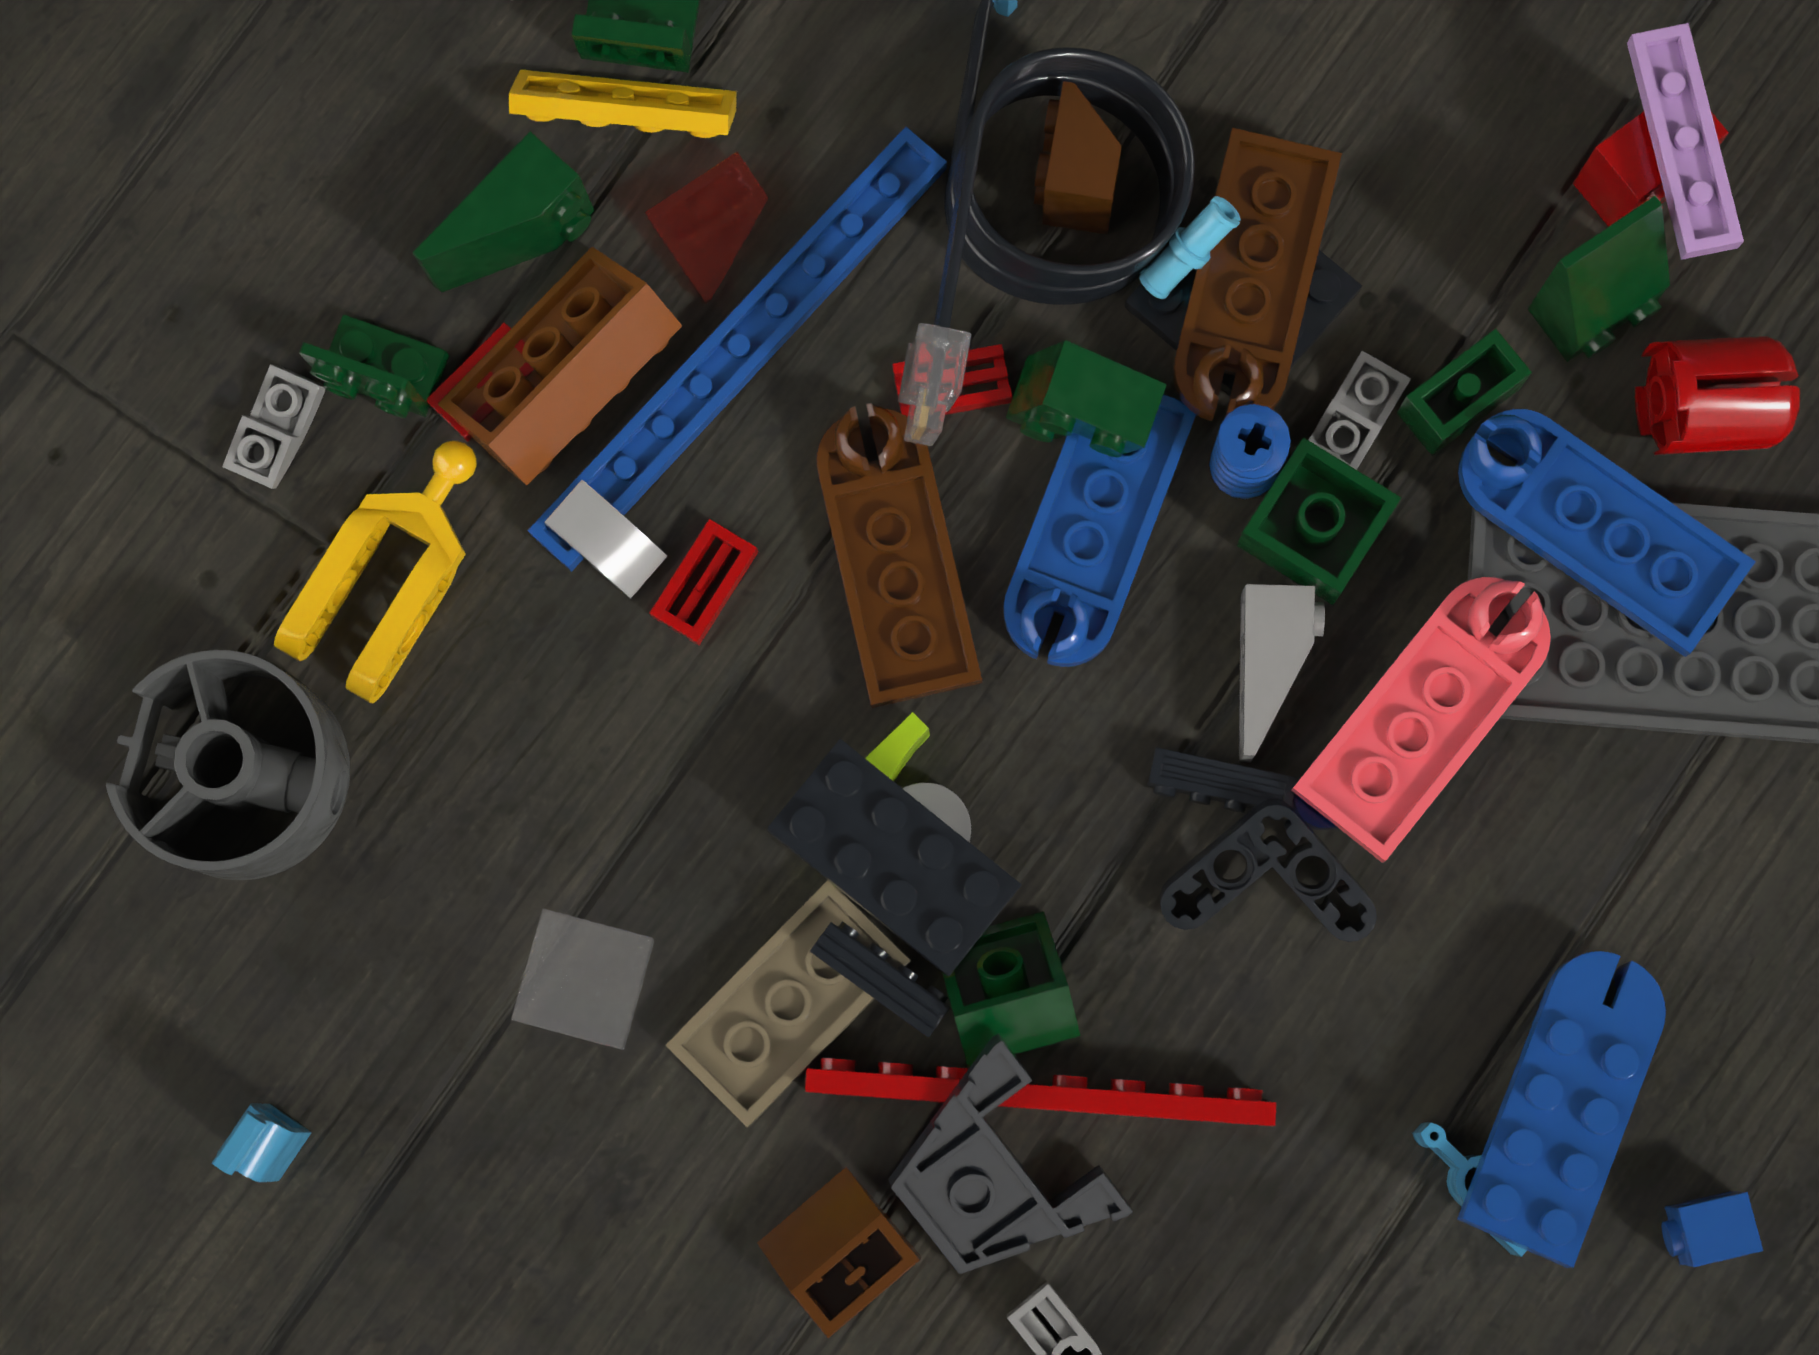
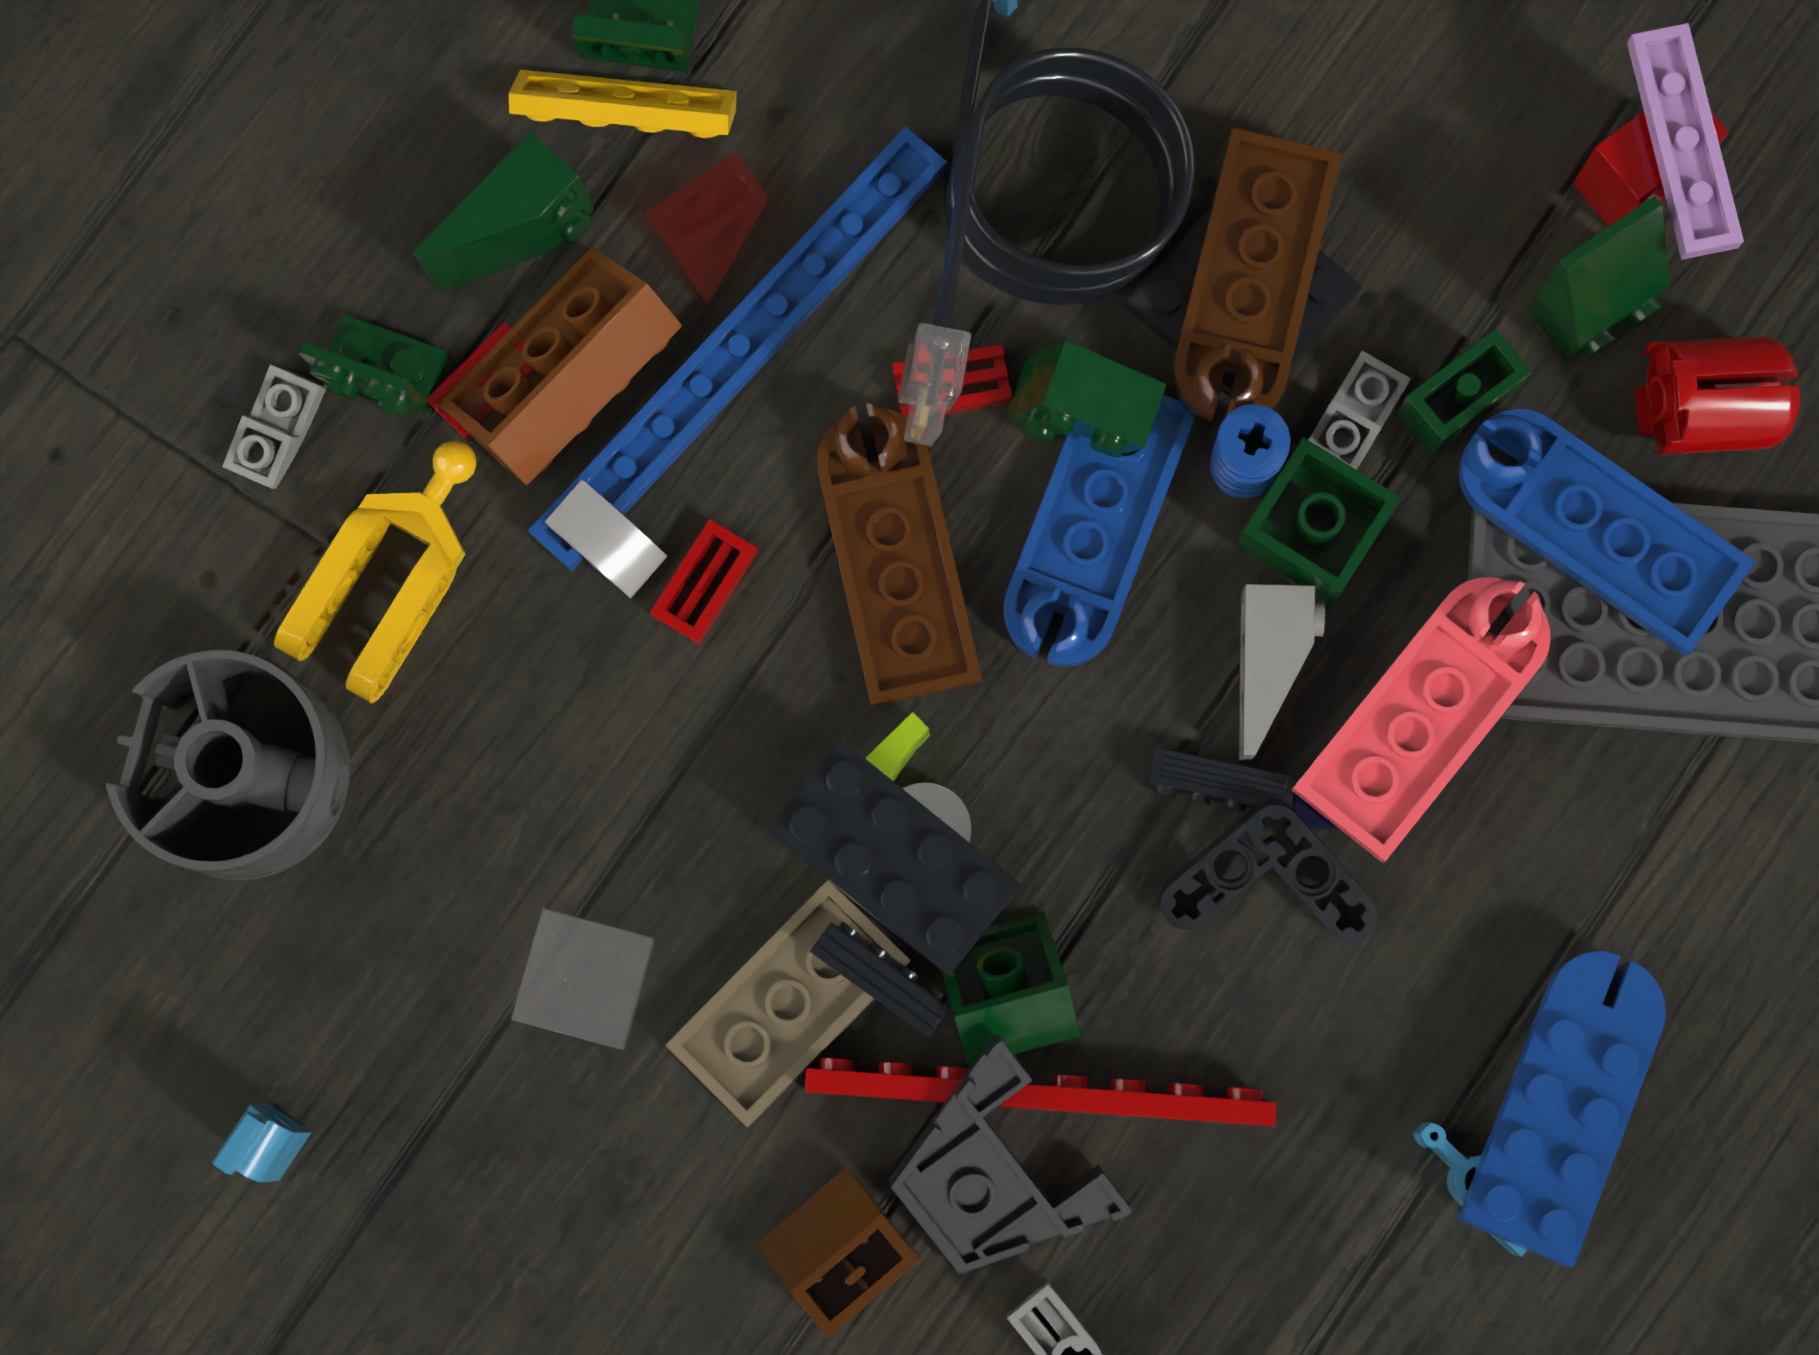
(1081, 172): reddish brown slope -> none
(1190, 247): medium azure pin -> none
(1711, 1229): blue brick -> none

